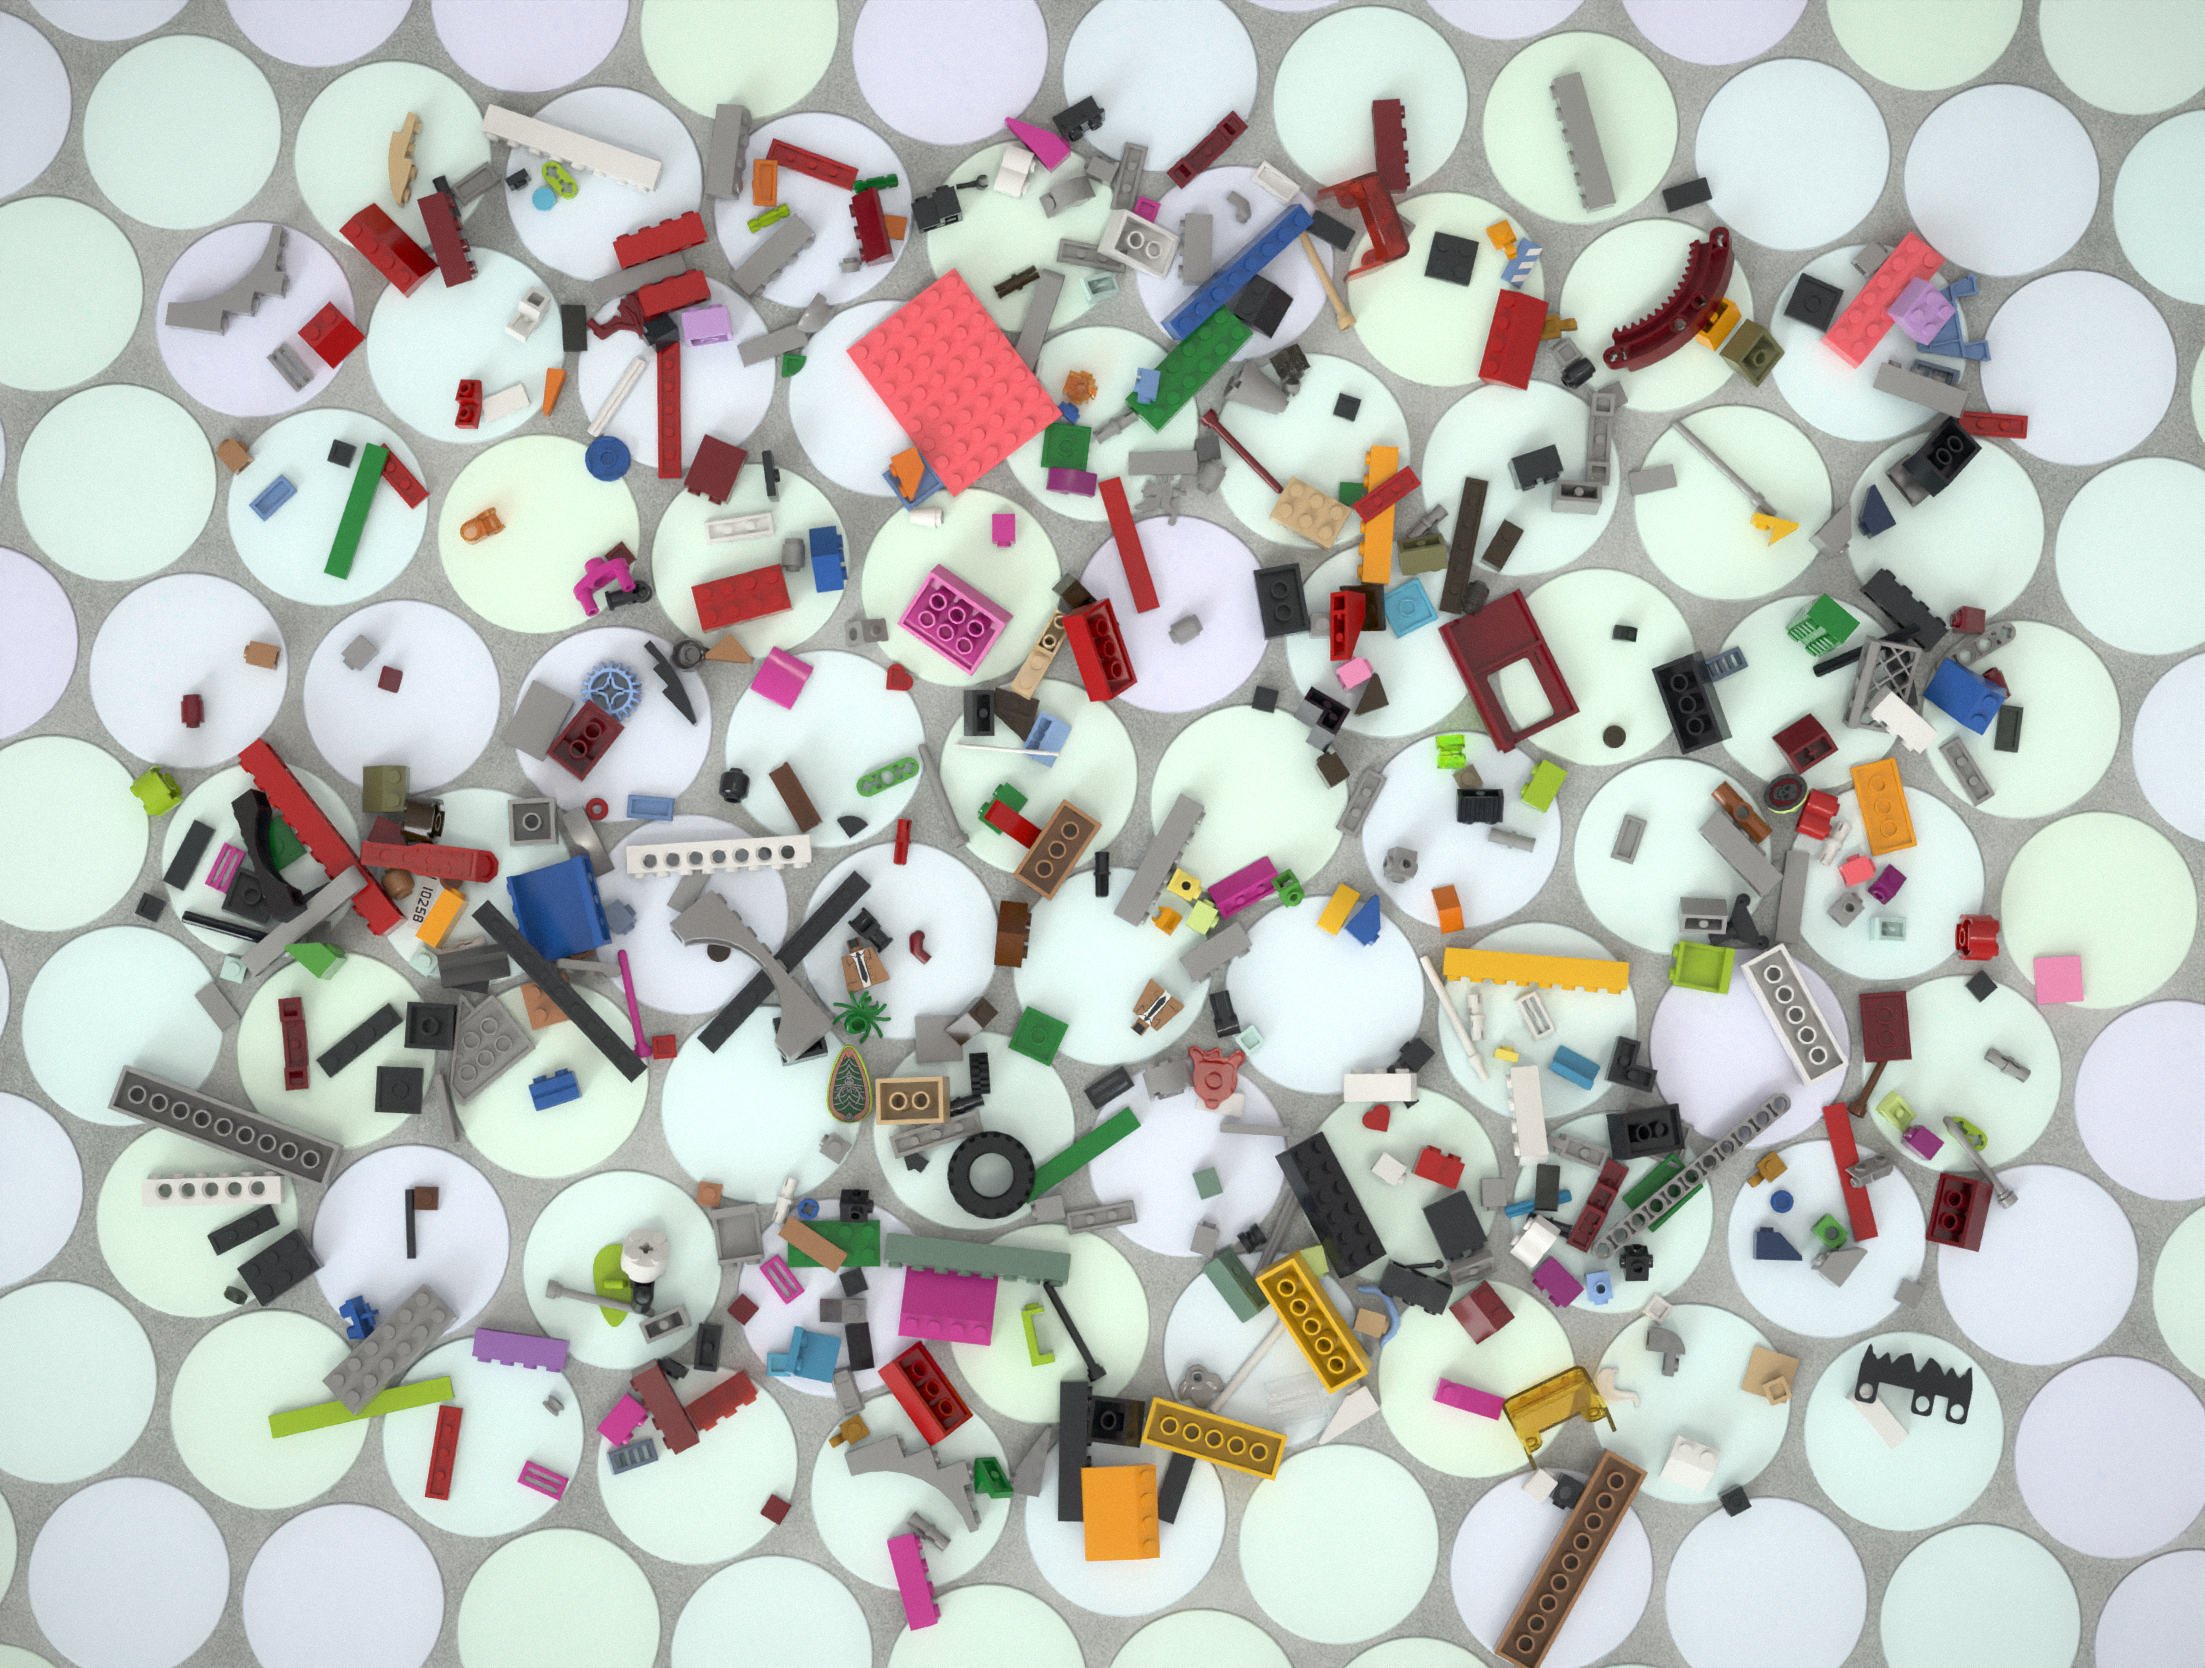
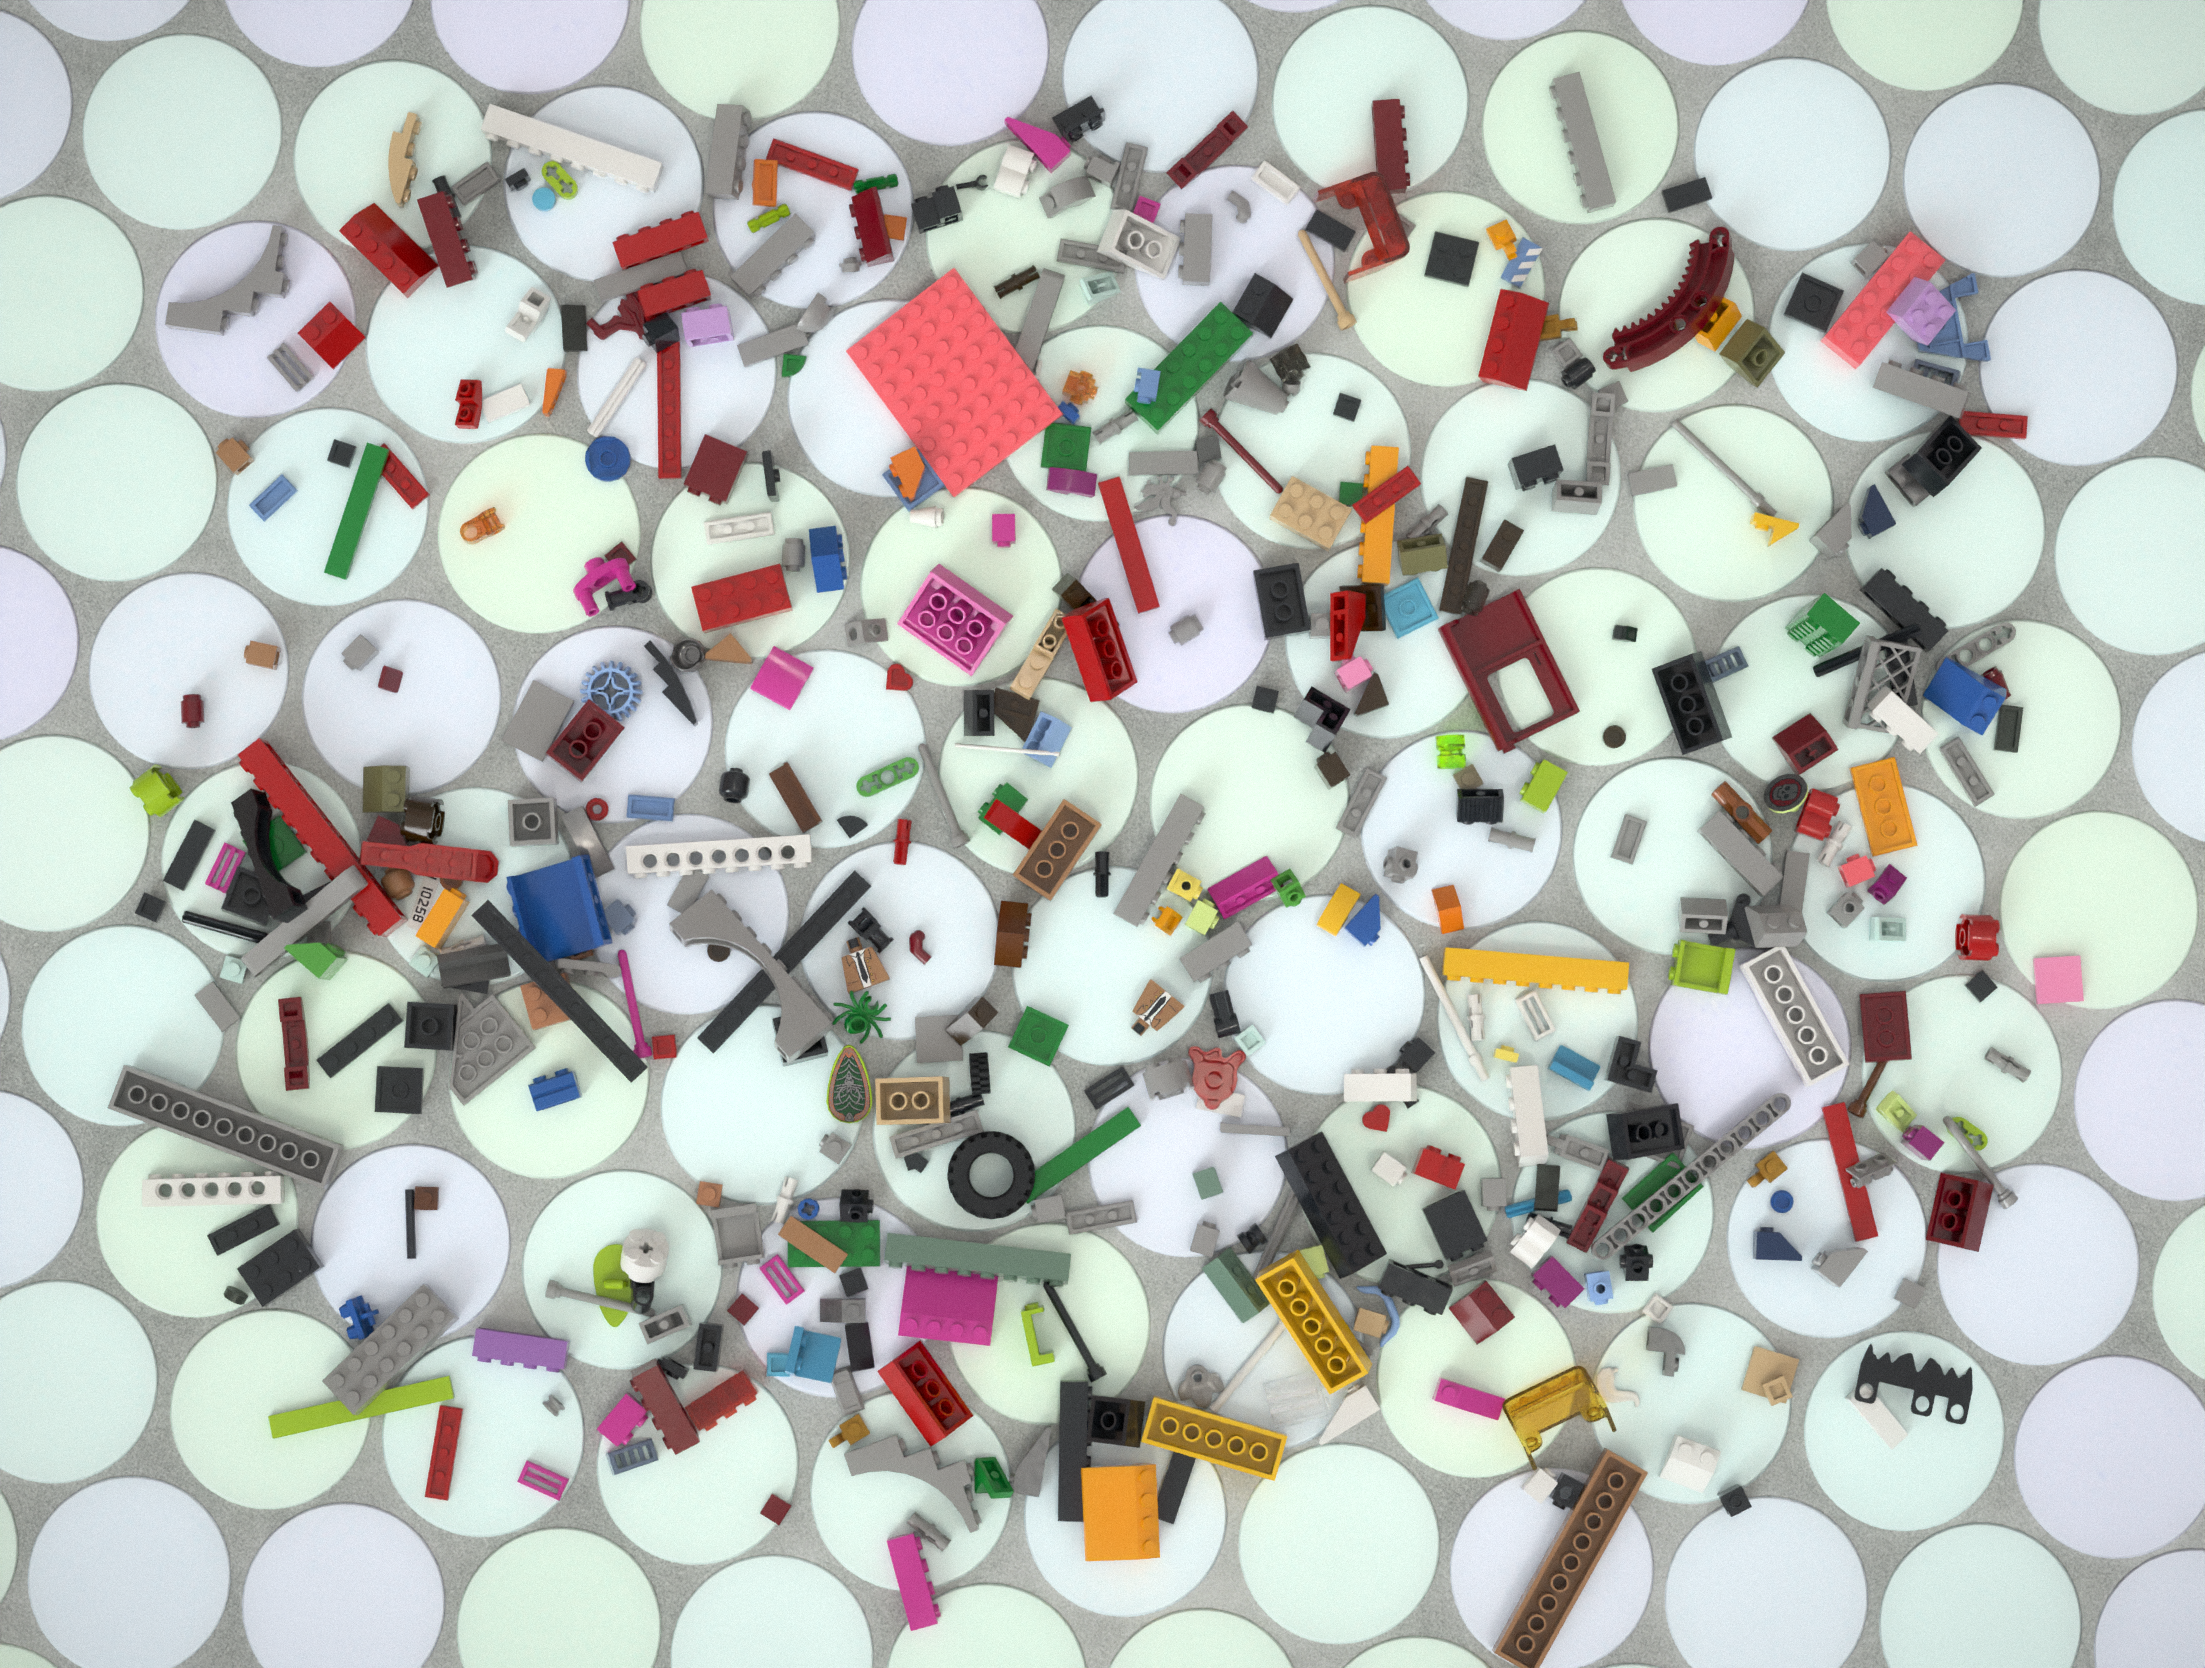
(446, 1108): light grey tile -> none
(1237, 272): blue brick -> none
(1776, 925): none -> light grey slope
(1821, 1226): bright green brick -> none
(1968, 620): dark red slope -> none

